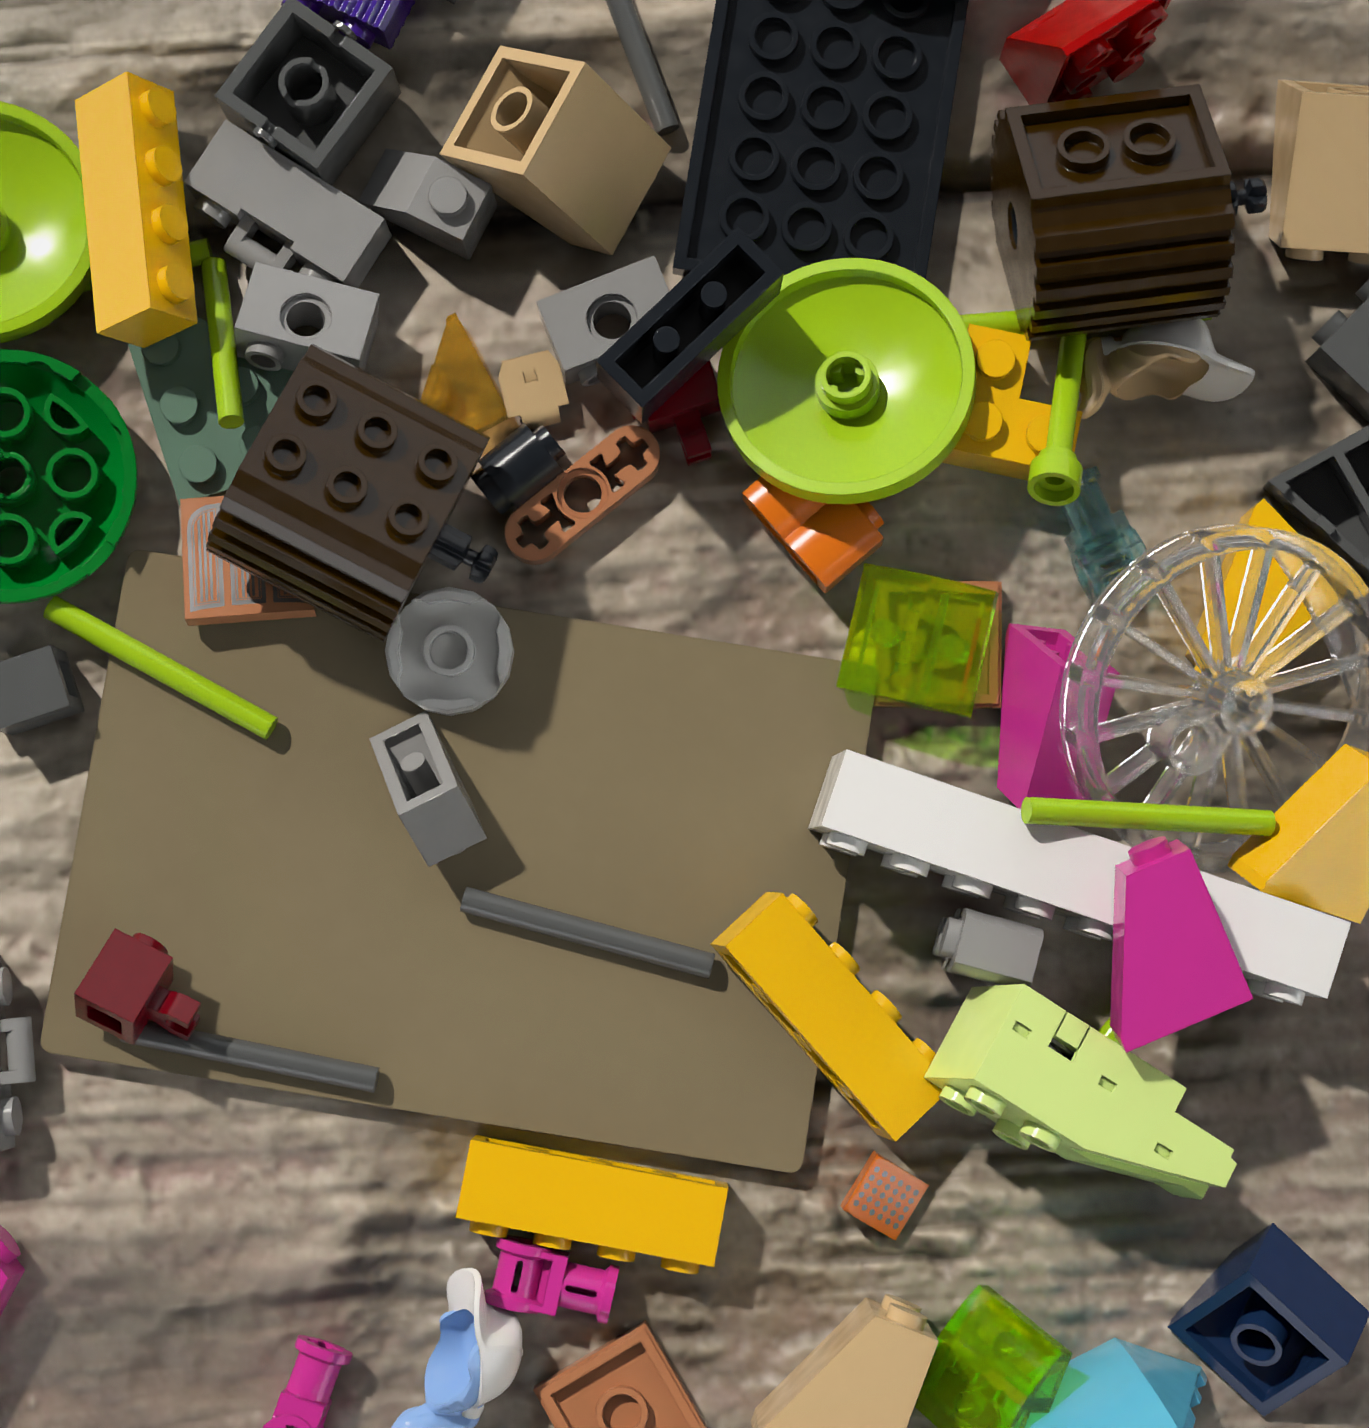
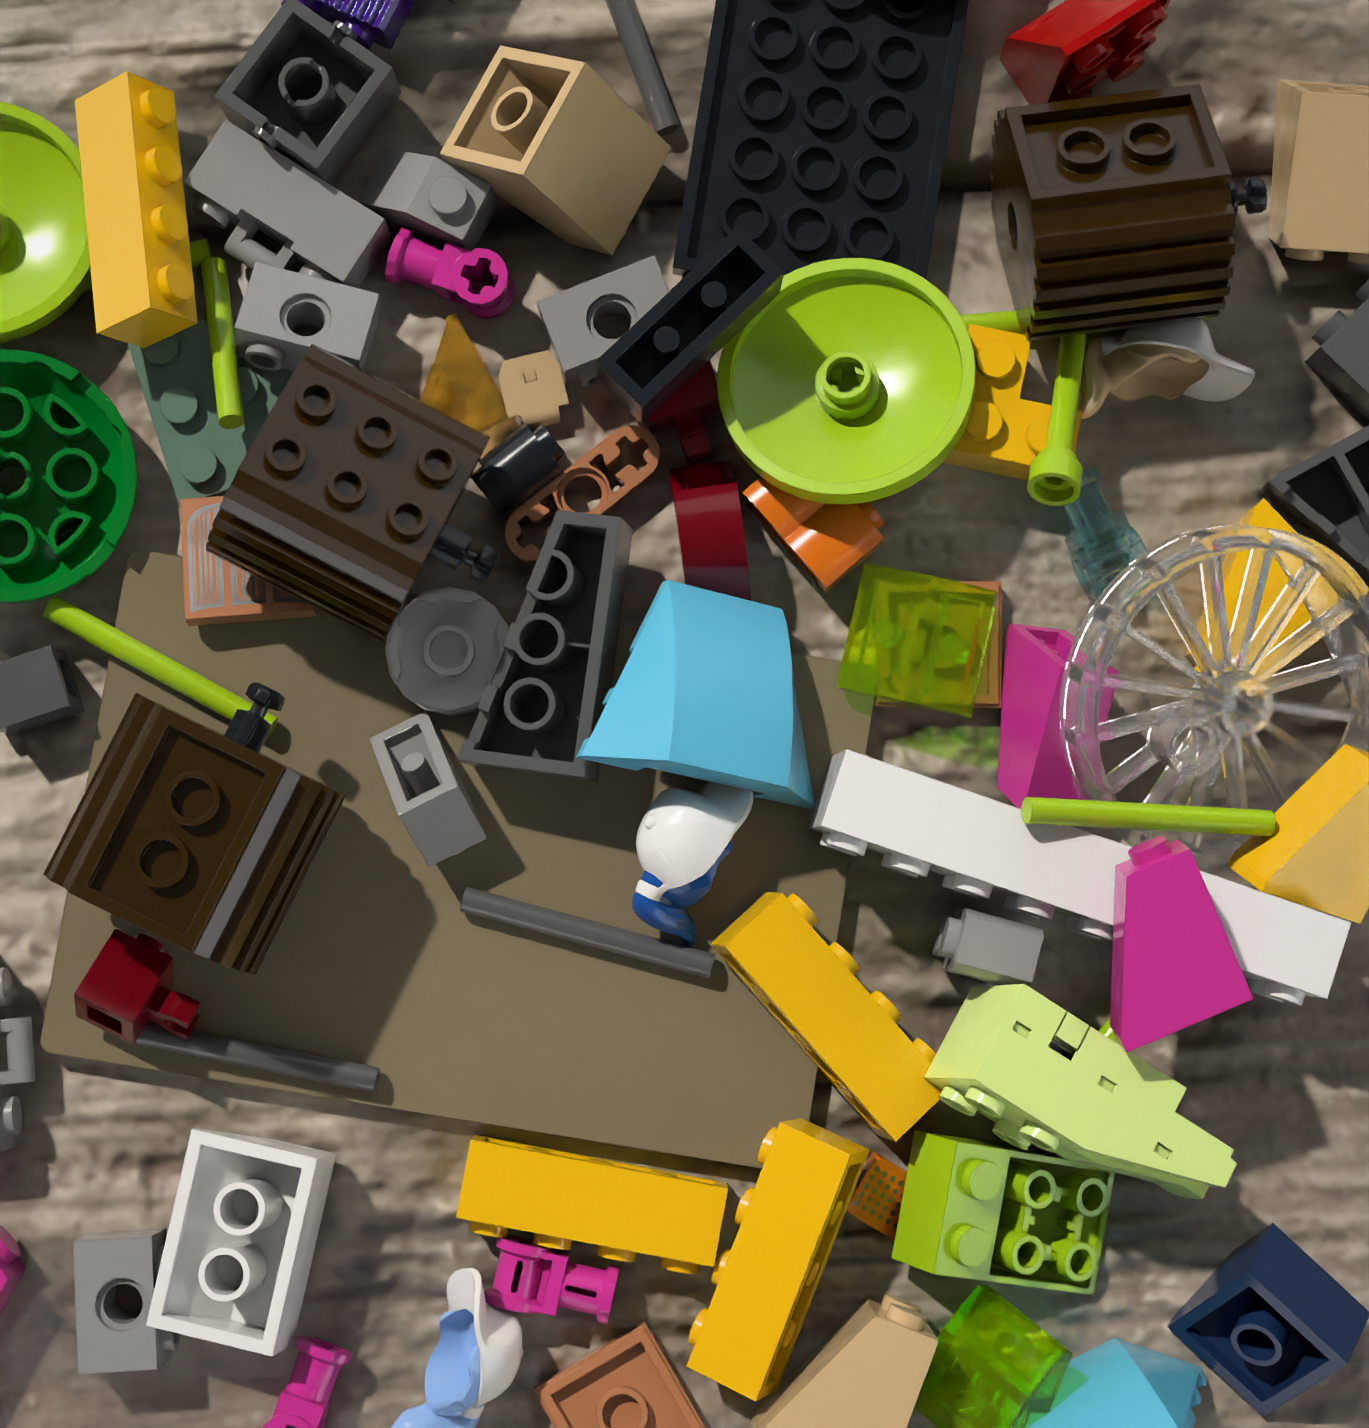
(105, 1335): none -> light grey brick
(196, 831): none -> dark brown piece
(241, 1240): none -> white slope
(451, 272): none -> dark pink connector
(557, 654): none -> dark grey wedge
(680, 852): none -> white hair
(708, 697): none -> medium azure wedge
(711, 528): none -> dark red brick
(776, 1257): none -> yellow brick
(1002, 1214): none -> lime slope

